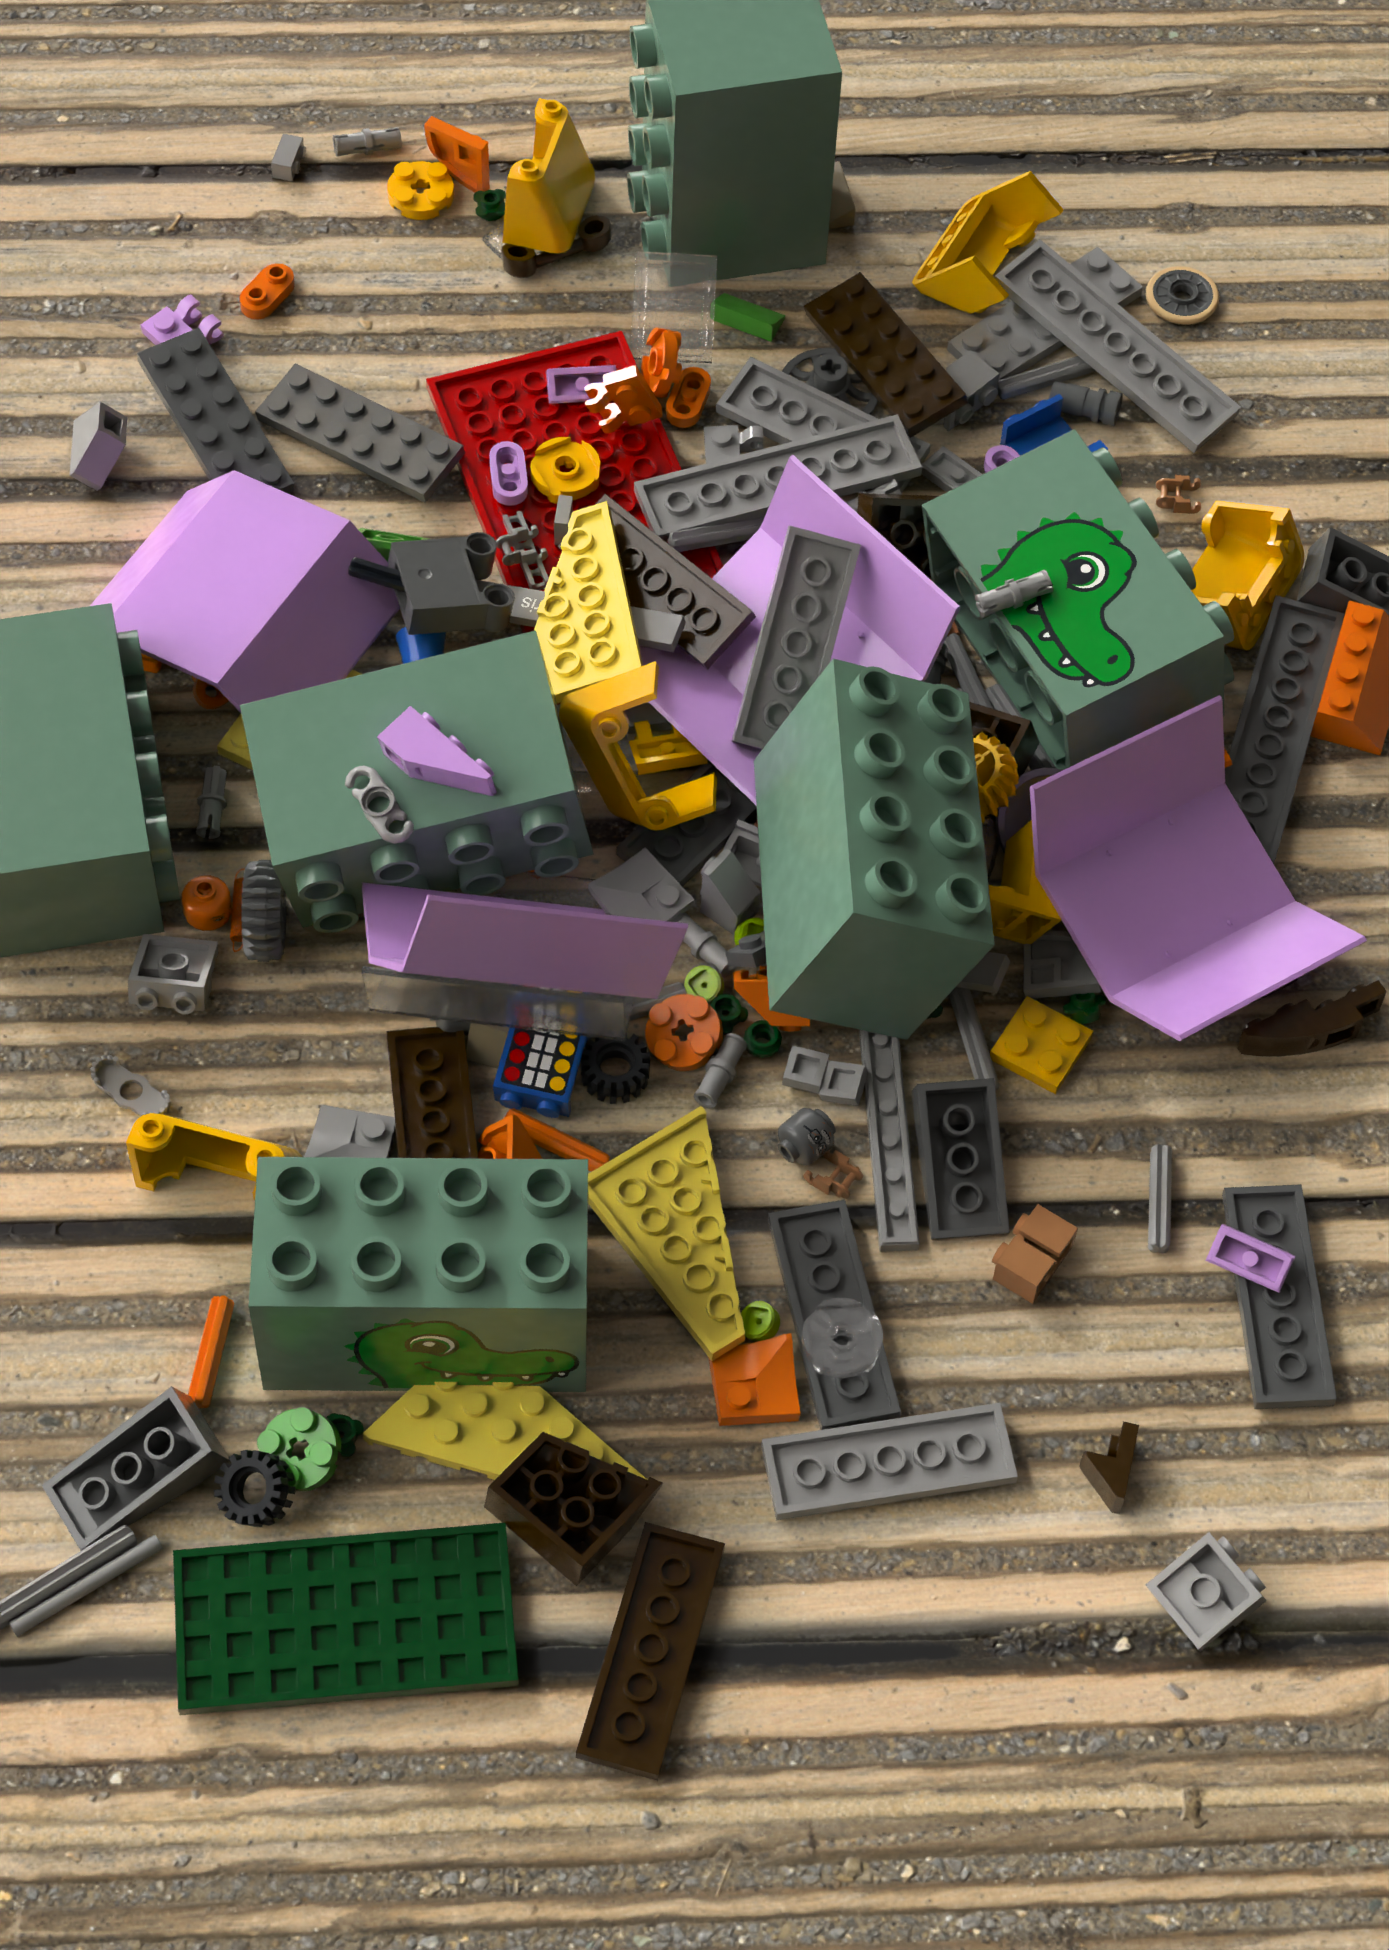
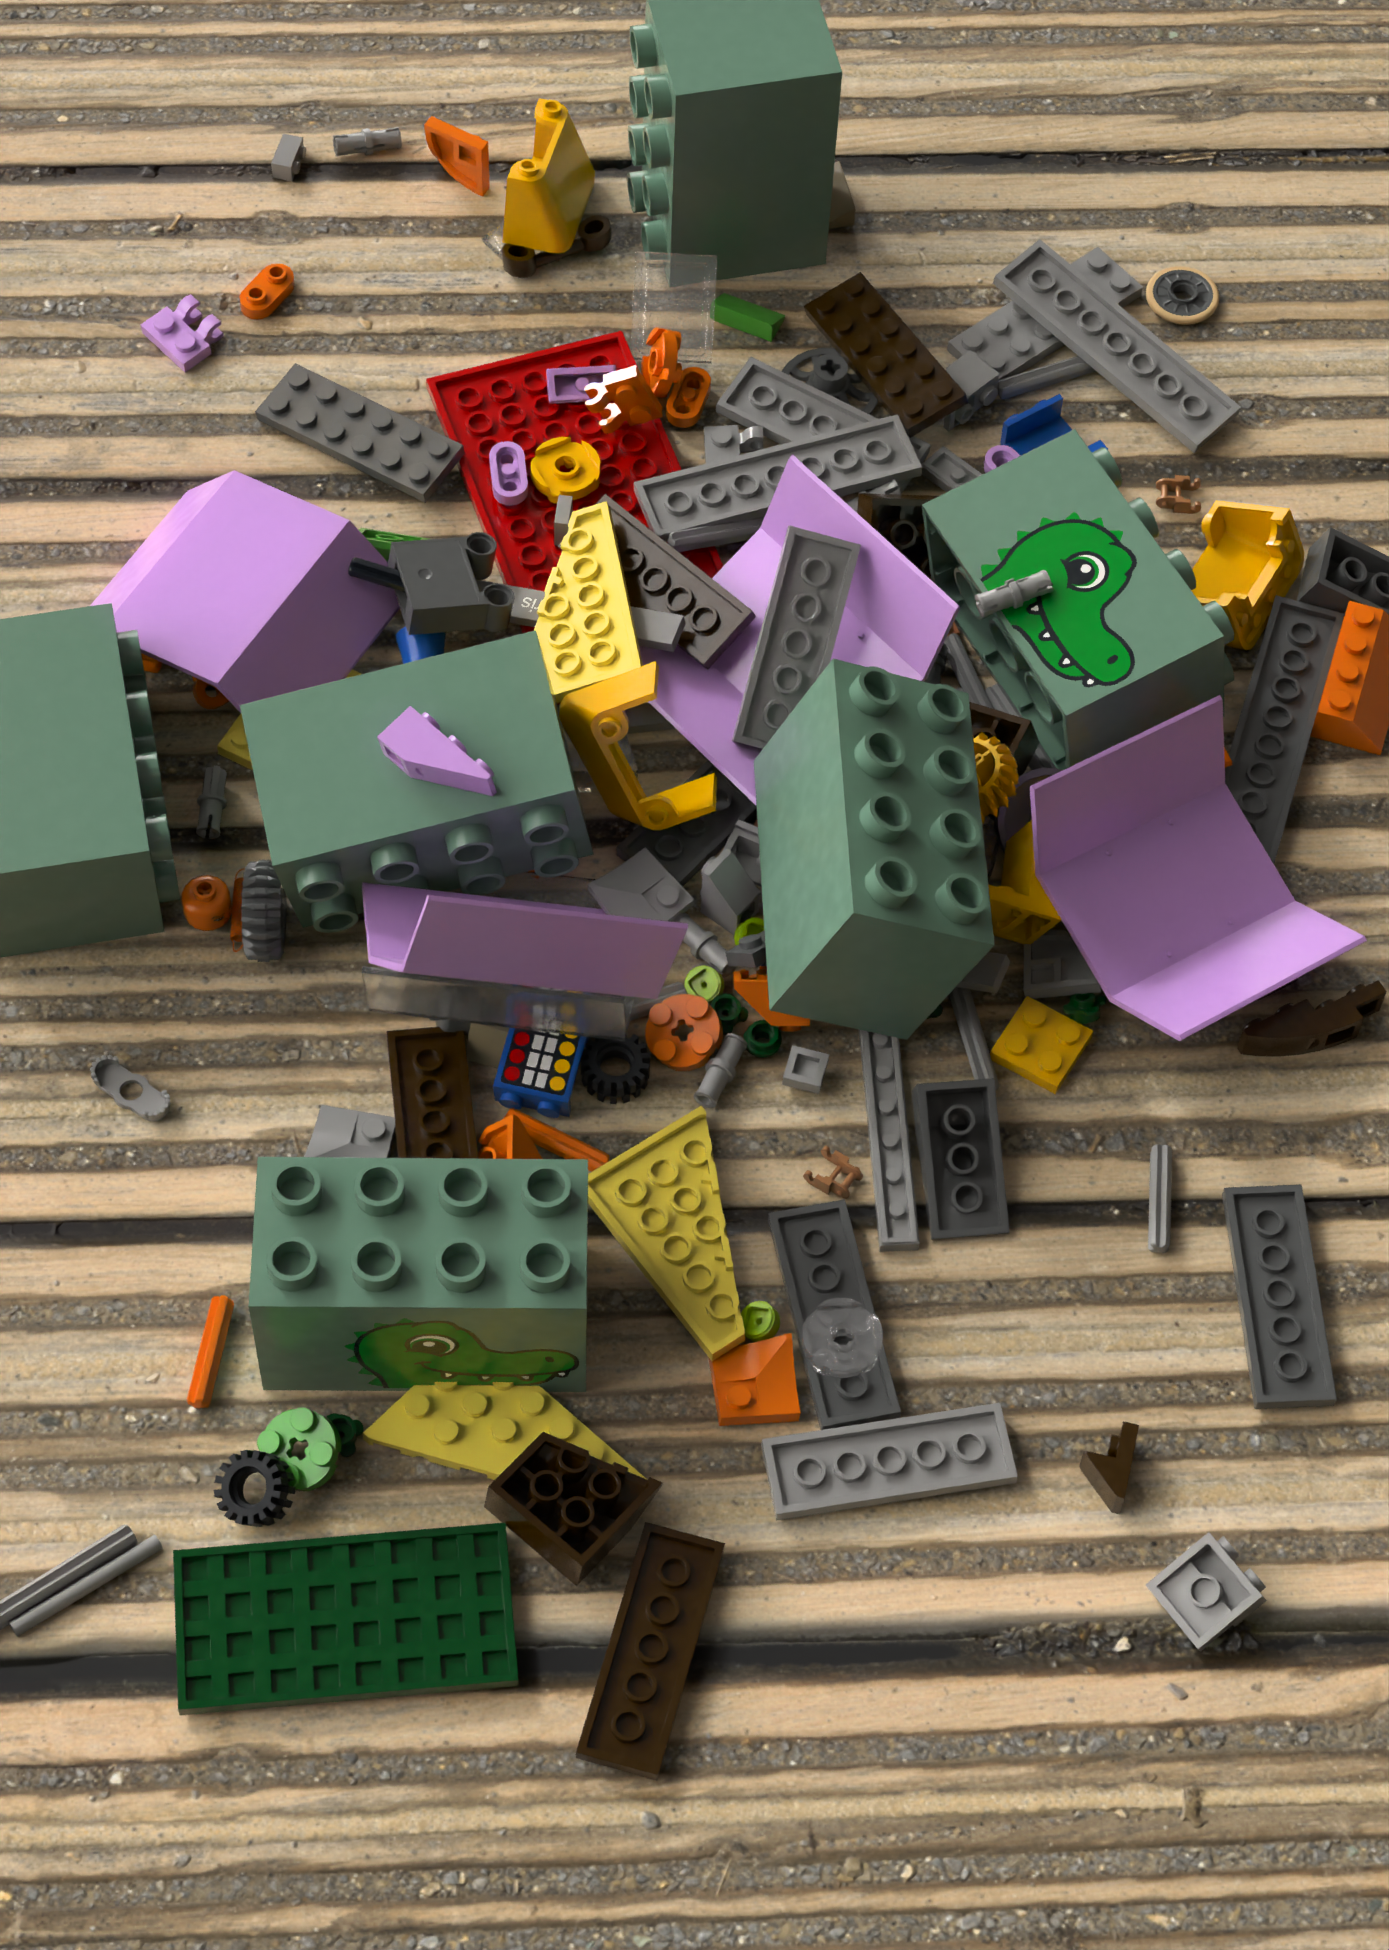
(97, 444): light grey slope -> none
(136, 1468): dark grey slope -> none
(164, 1144): yellow windscreen -> none
(172, 973): light grey plate -> none
(211, 410): dark grey plate -> none
(383, 819): light grey piece -> none
(420, 174): yellow plate -> none
(490, 204): dark green plate -> none
(520, 555): light grey piece -> none
(662, 751): yellow plate -> none
(806, 1136): dark grey head -> none
(843, 1083): light grey plate -> none
(978, 240): yellow windscreen -> none
(1033, 1253): medium nougat piece -> none
(1089, 403): dark grey axle -> none
(1250, 1258): lavender slope -> none

